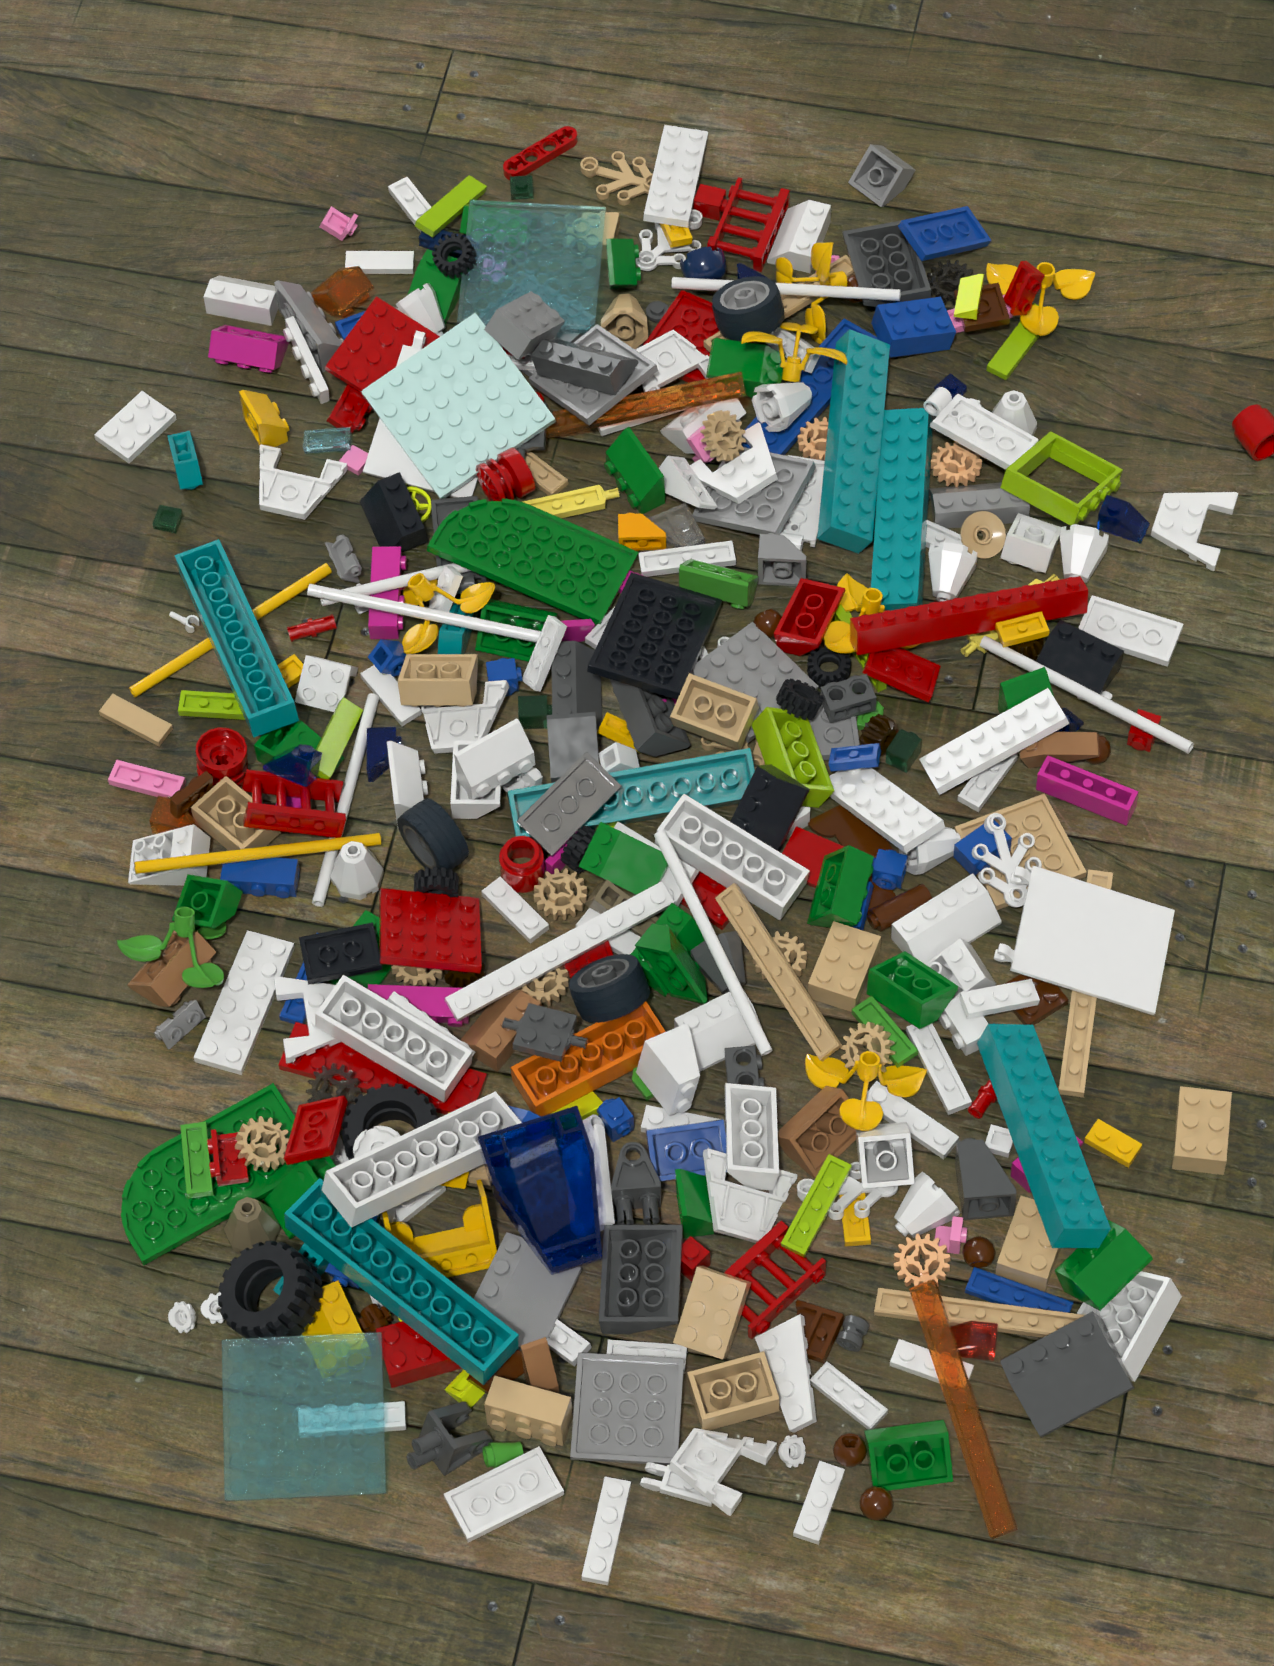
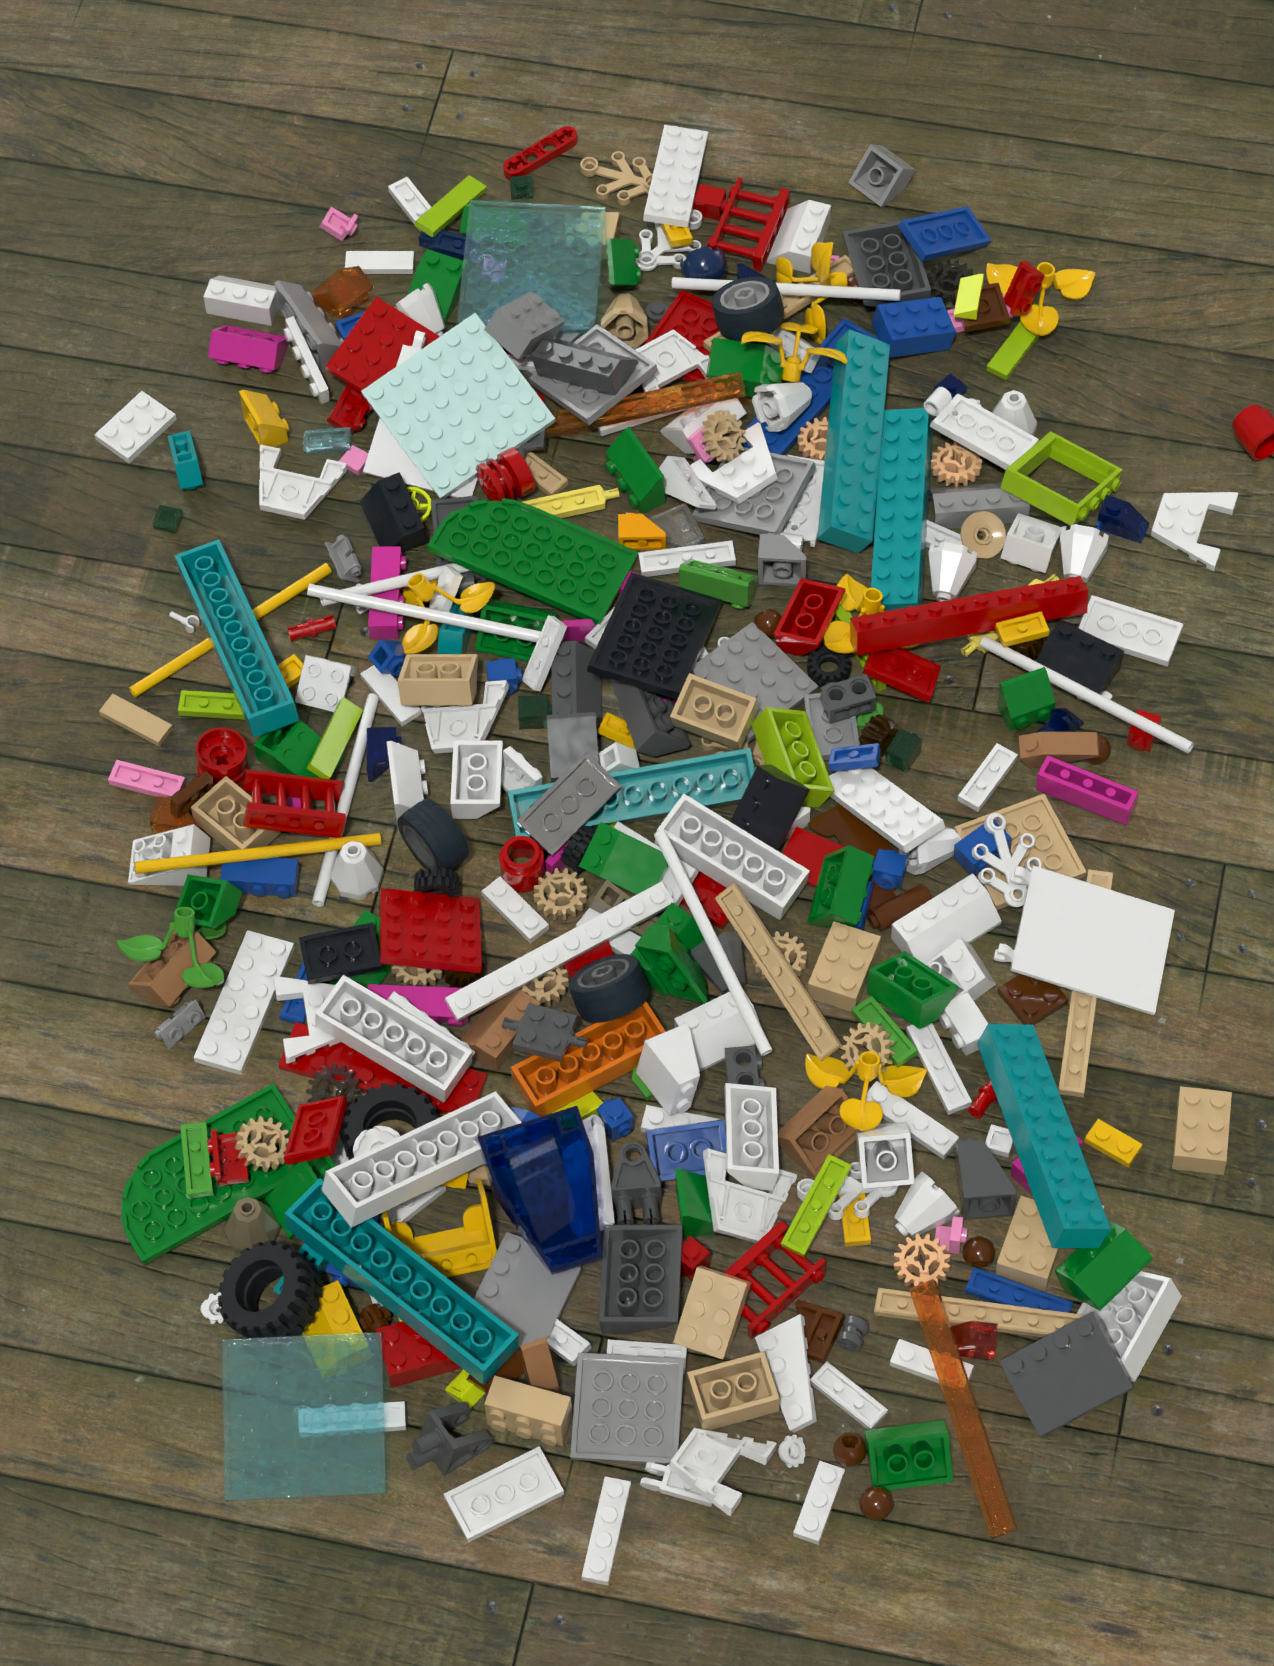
(182, 1317): white animal -> none
(296, 764): clear blue slope -> none
(446, 248): black tyre -> none
(494, 759): white slope -> none
(501, 1452): bright green cone -> none
(799, 699): black tyre -> none
(994, 741): white plate -> none
(999, 998): white plate -> none

